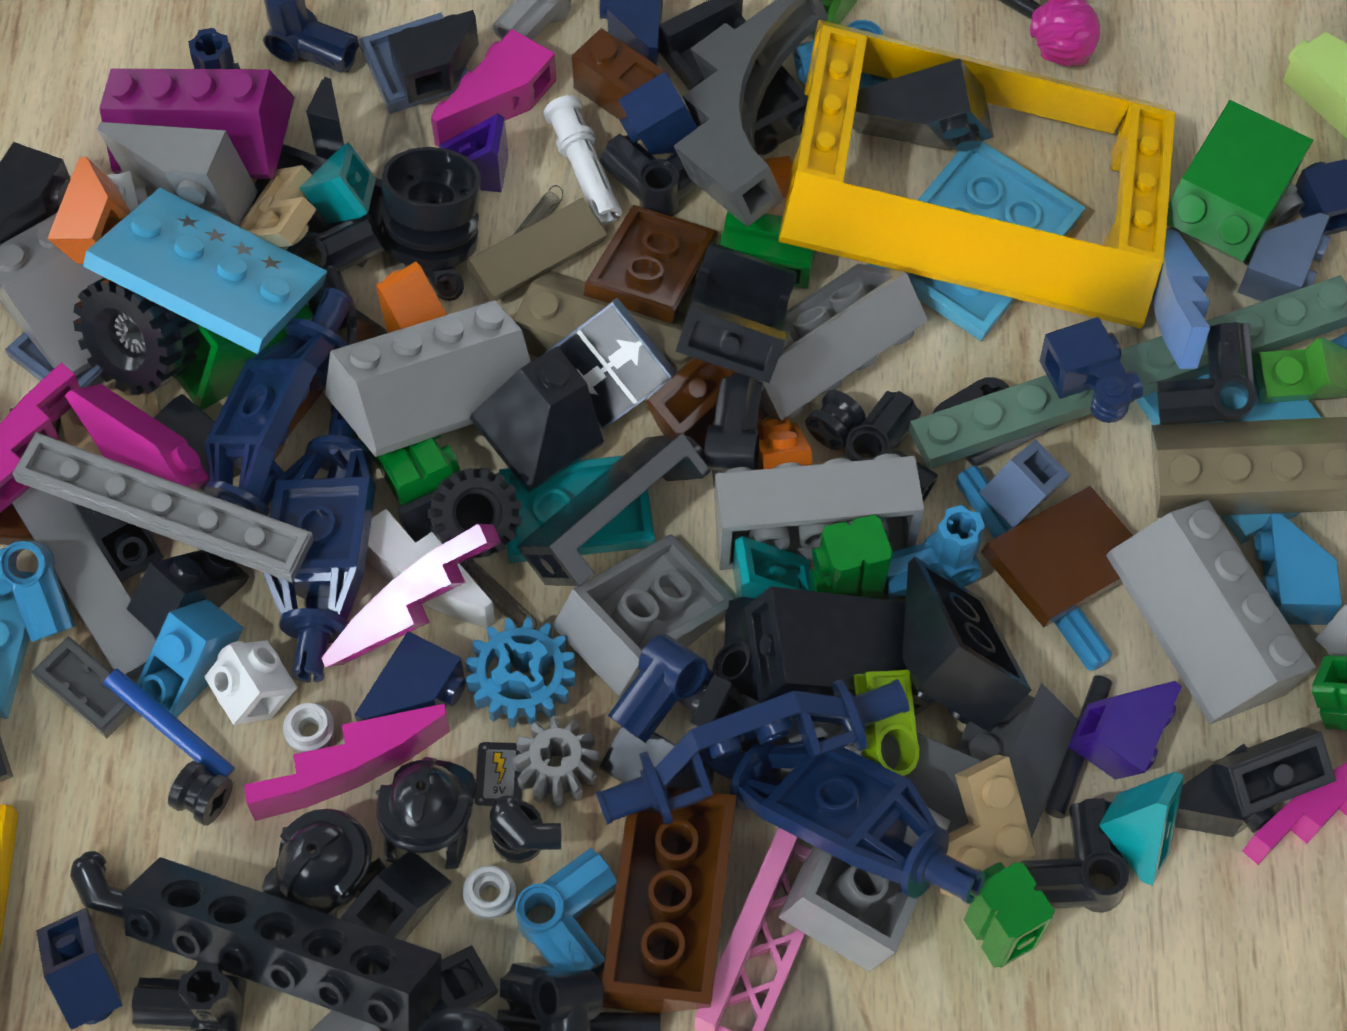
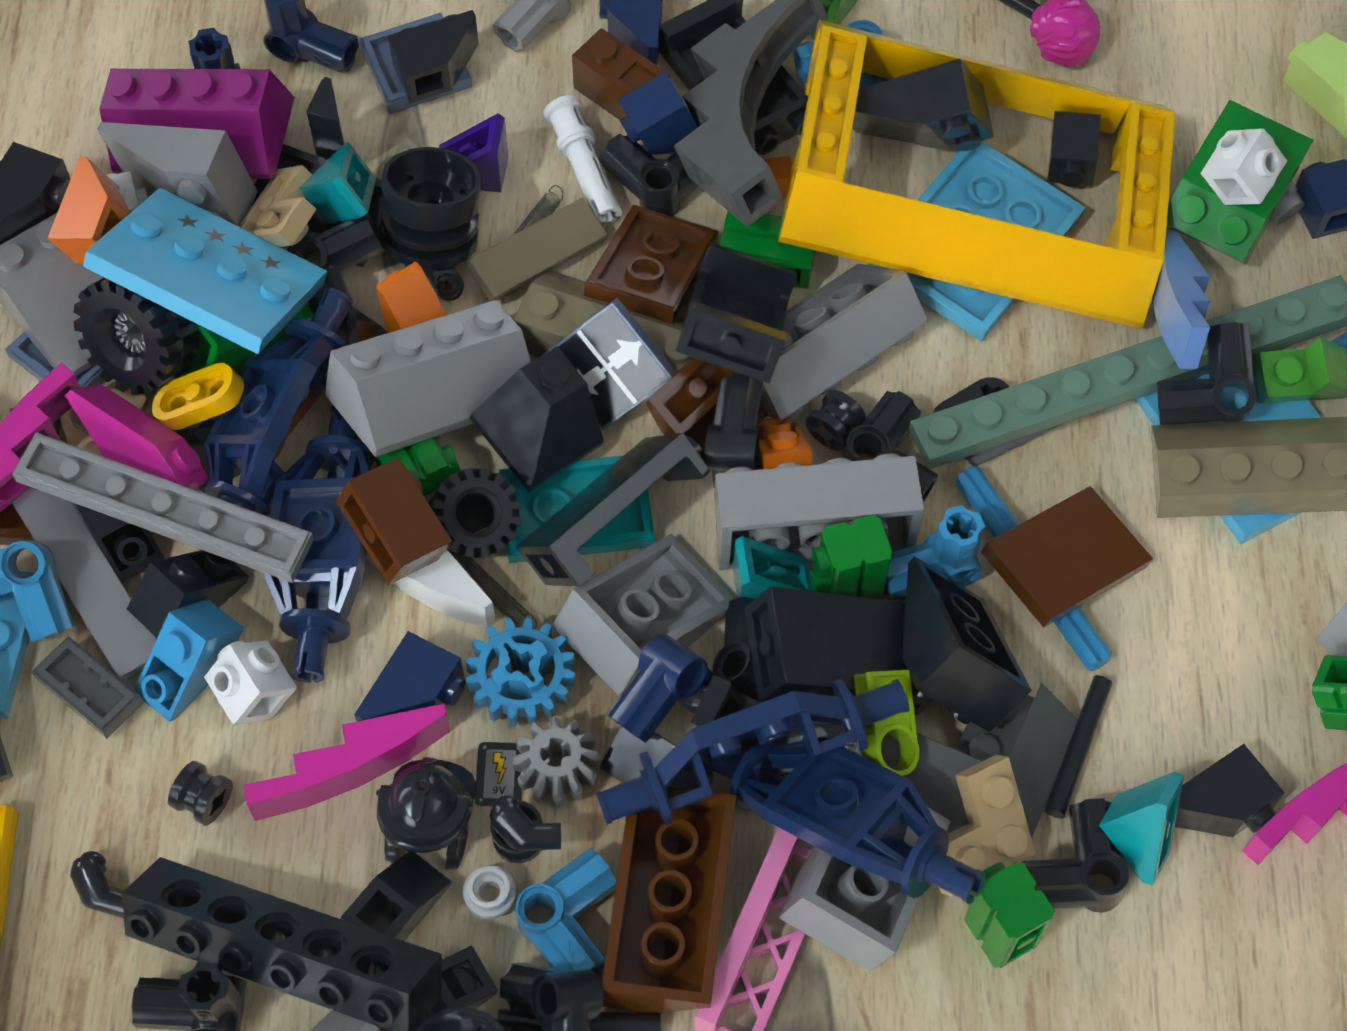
(78, 969): dark blue slope -> none
(167, 724): blue bar -> none
(198, 396): none -> yellow plate
(308, 714): white plate -> none
(331, 874): black helmet -> none
(393, 520): none -> reddish brown brick
(400, 603): slope -> none
(505, 82): dark pink slope -> none
(1024, 483): sand blue slope -> none
(1073, 148): none -> black brick
(1087, 359): dark blue brick -> none
(1125, 729): dark purple slope -> none
(1210, 612): light grey slope -> none
(1244, 166): none -> white brick
(1276, 770): black slope -> none
(1284, 258): sand blue slope -> none
(1297, 573): dark azure slope -> none

